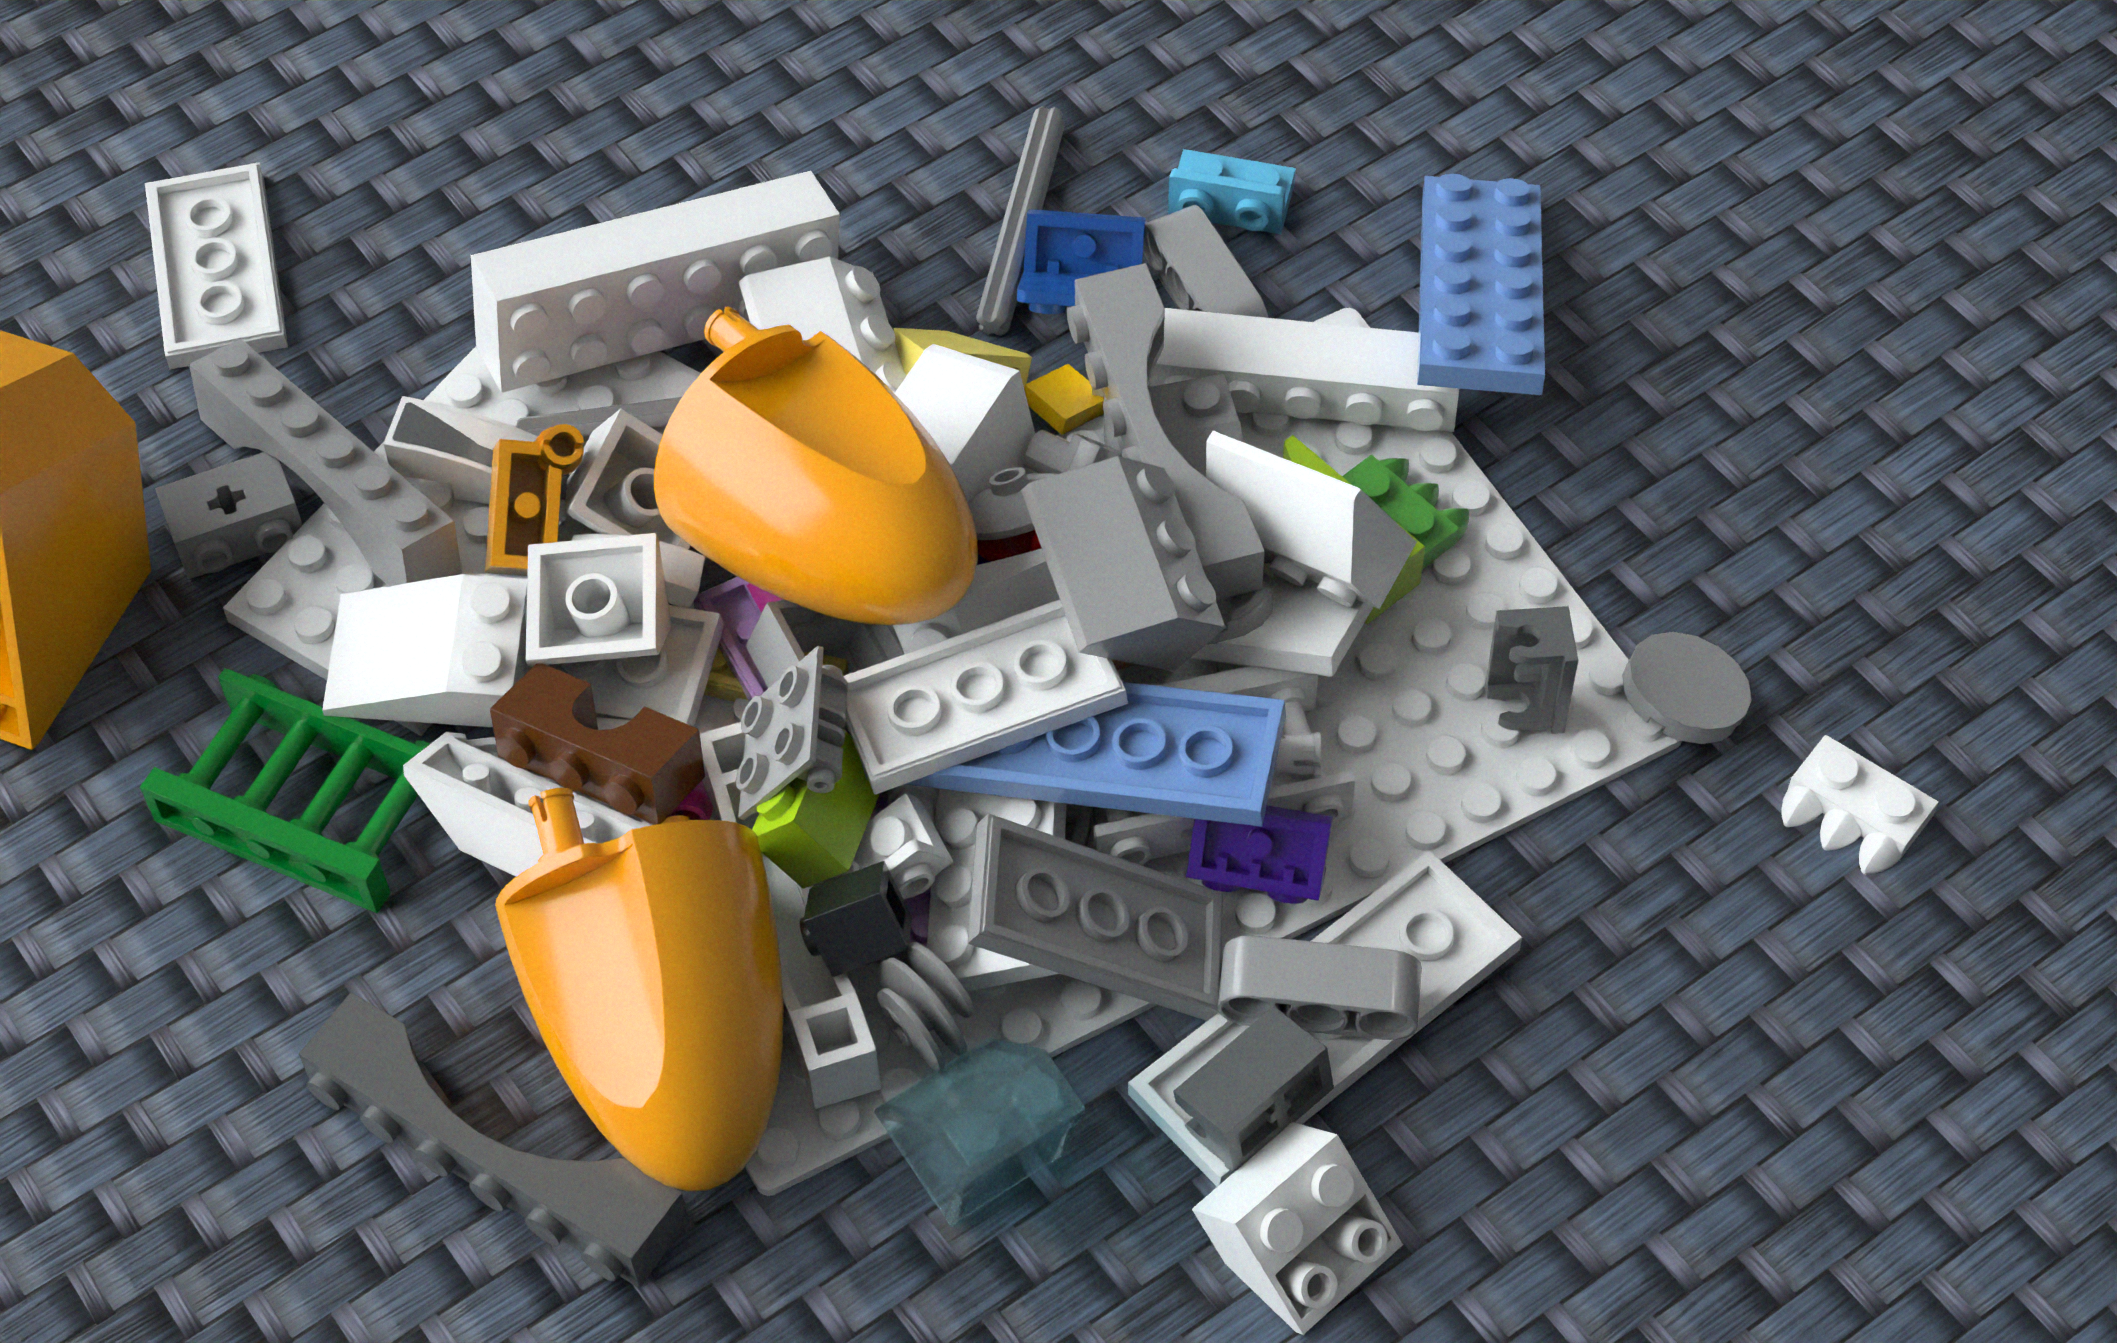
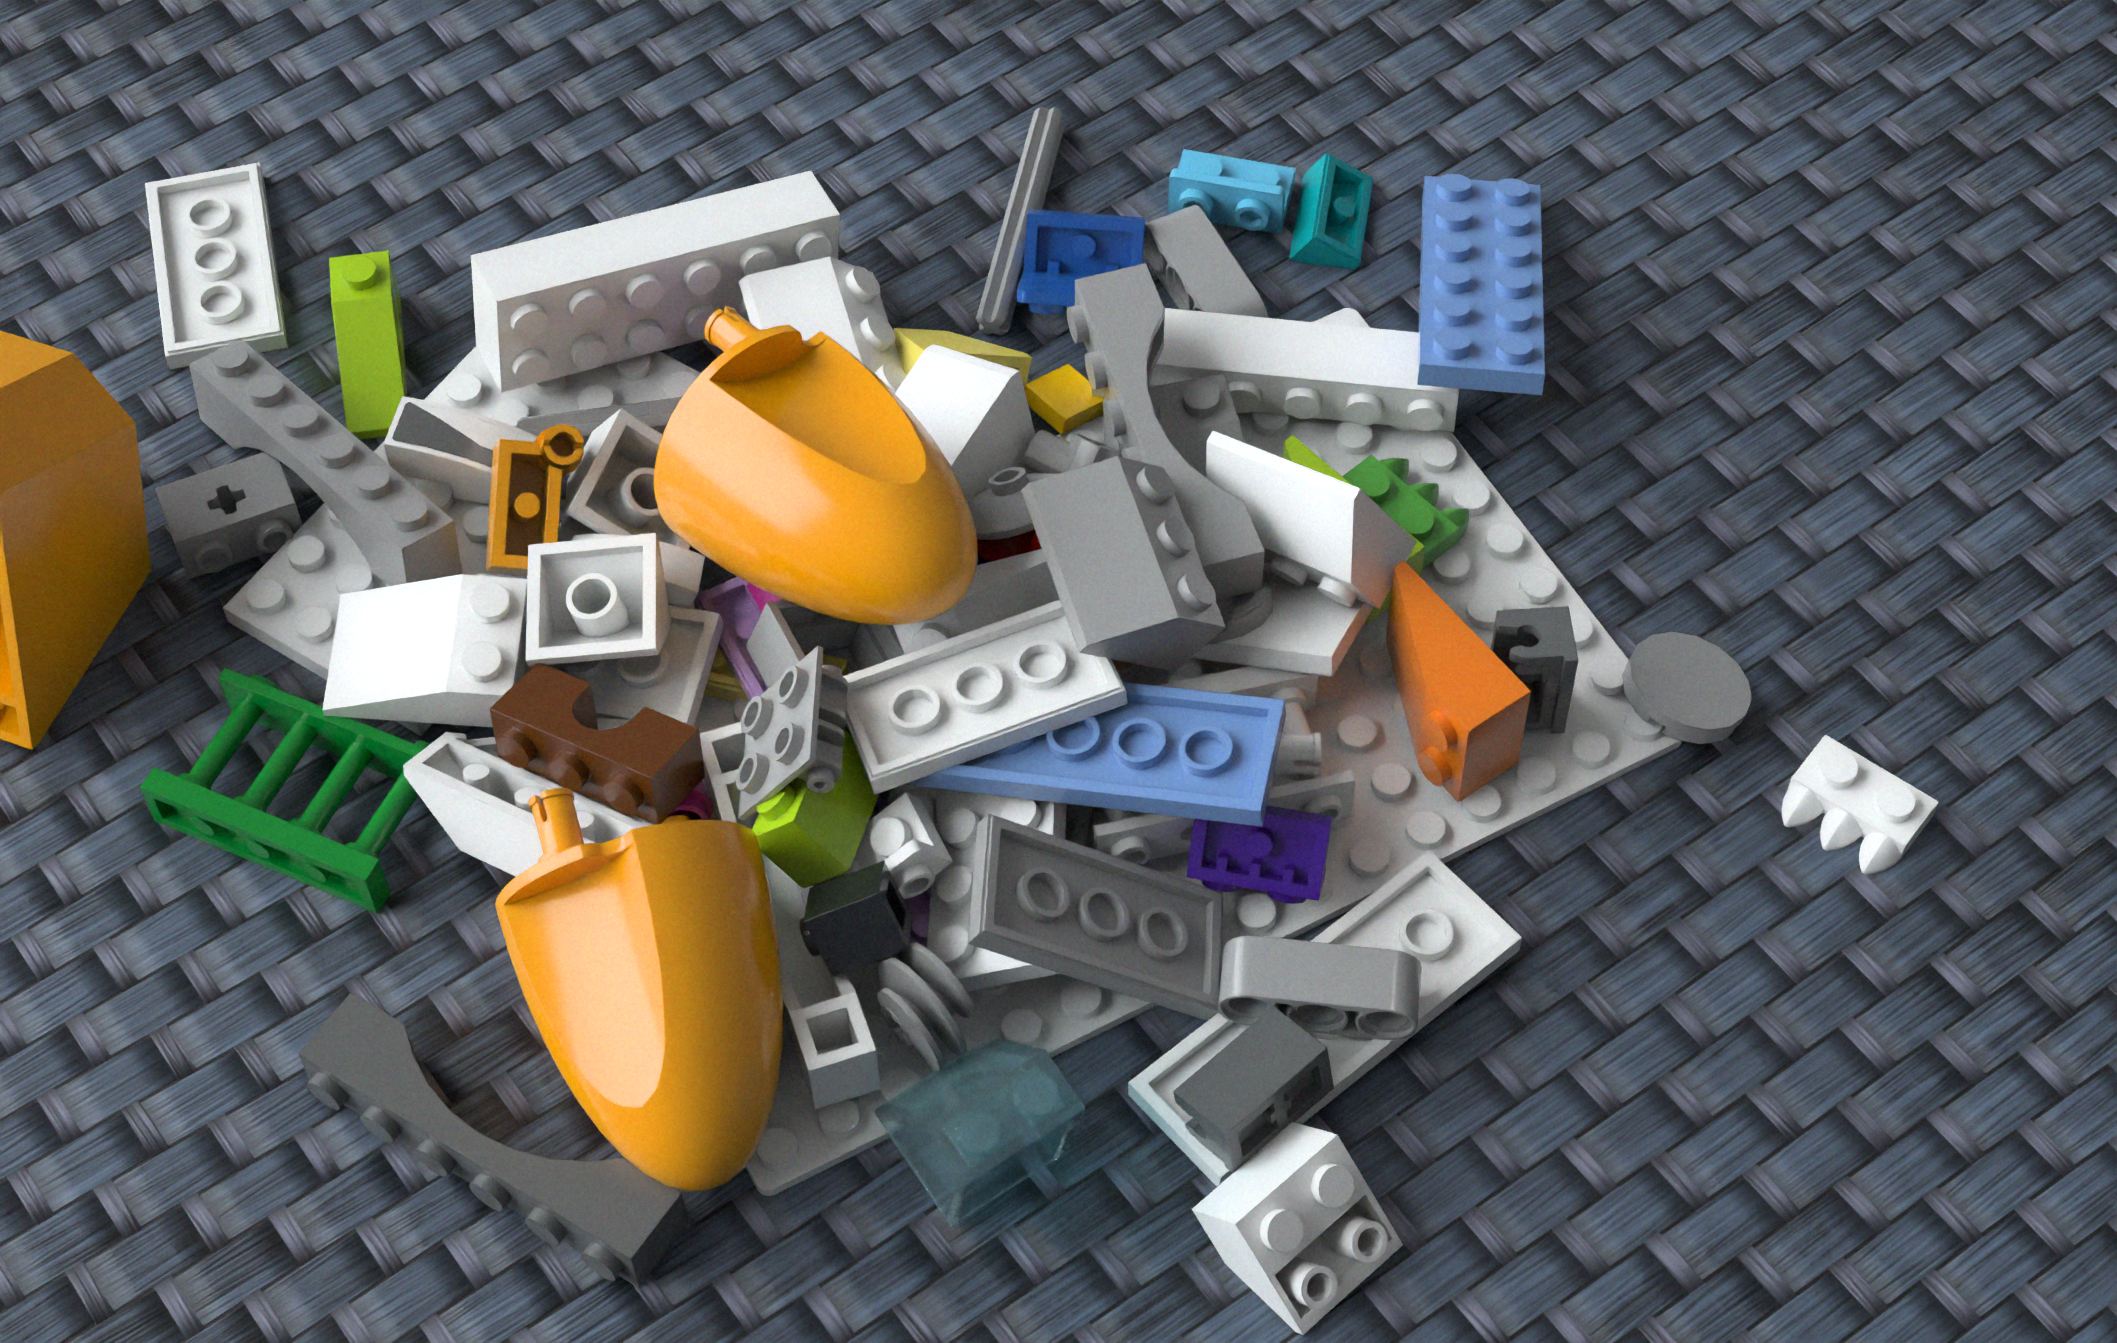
(368, 340): none -> lime slope
(1331, 215): none -> teal slope
(1454, 690): none -> orange slope

